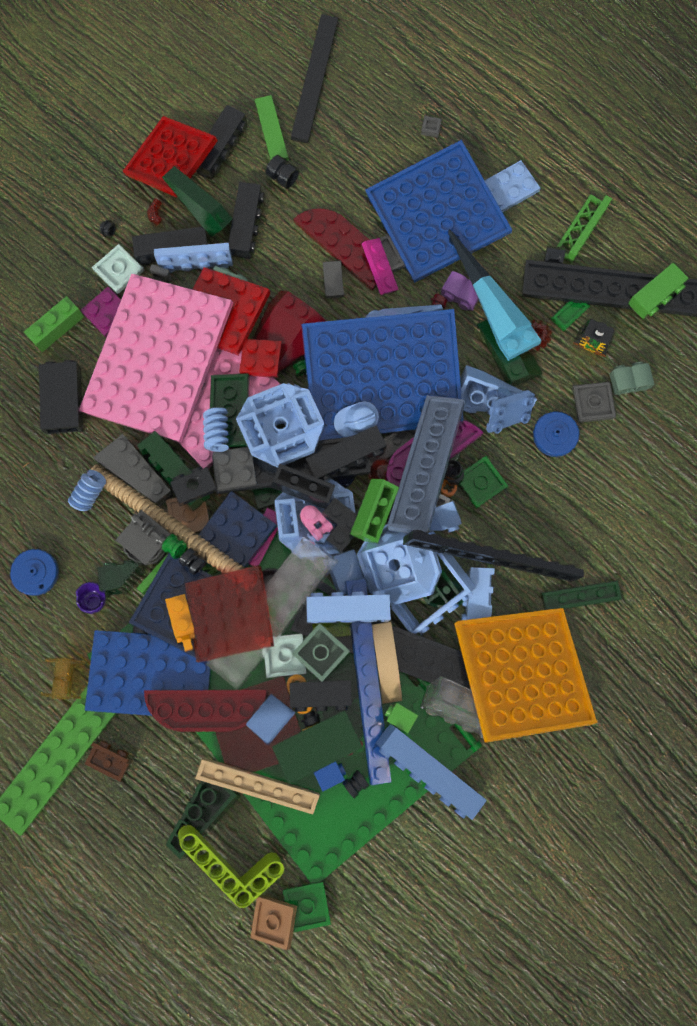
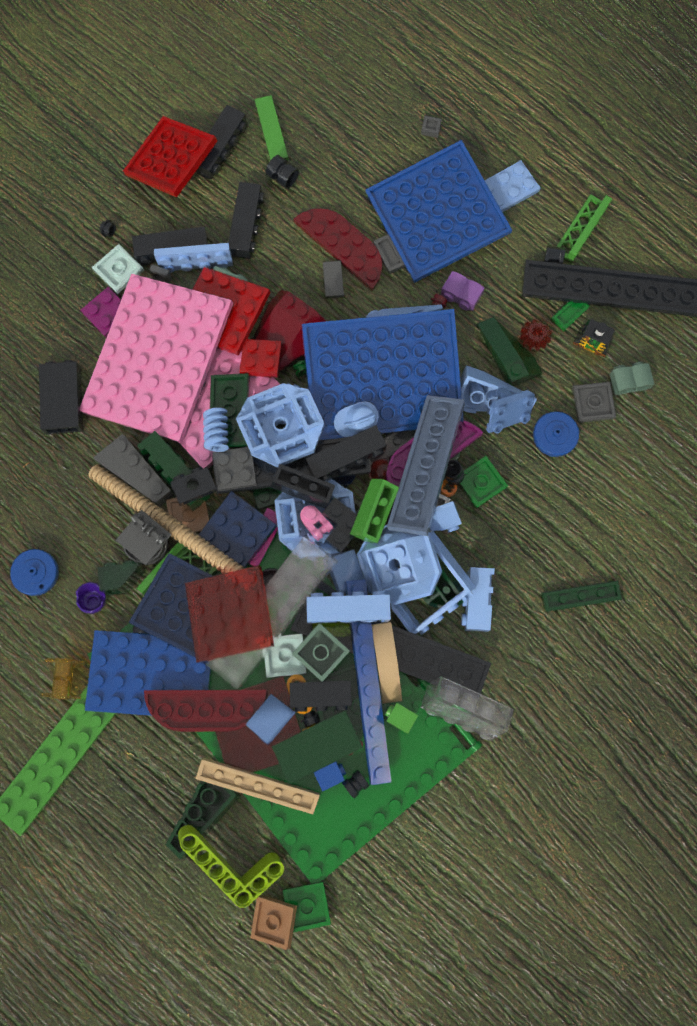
(54, 324): bright green brick -> none
(87, 490): light blue piece -> none
(108, 761): reddish brown bracket -> none
(152, 212): clear red arm -> none
(174, 546): green wheel -> none
(181, 620): light orange hinge -> none
(192, 561): black wheel -> none
(203, 205): dark green wedge -> none
(314, 78): black tile -> none
(380, 266): dark pink plate -> none
(430, 771): medium blue brick -> none
(489, 555): black plate -> none
(508, 323): medium azure plate -> none
(524, 674): light orange plate -> none
(658, 291): bright green brick -> none

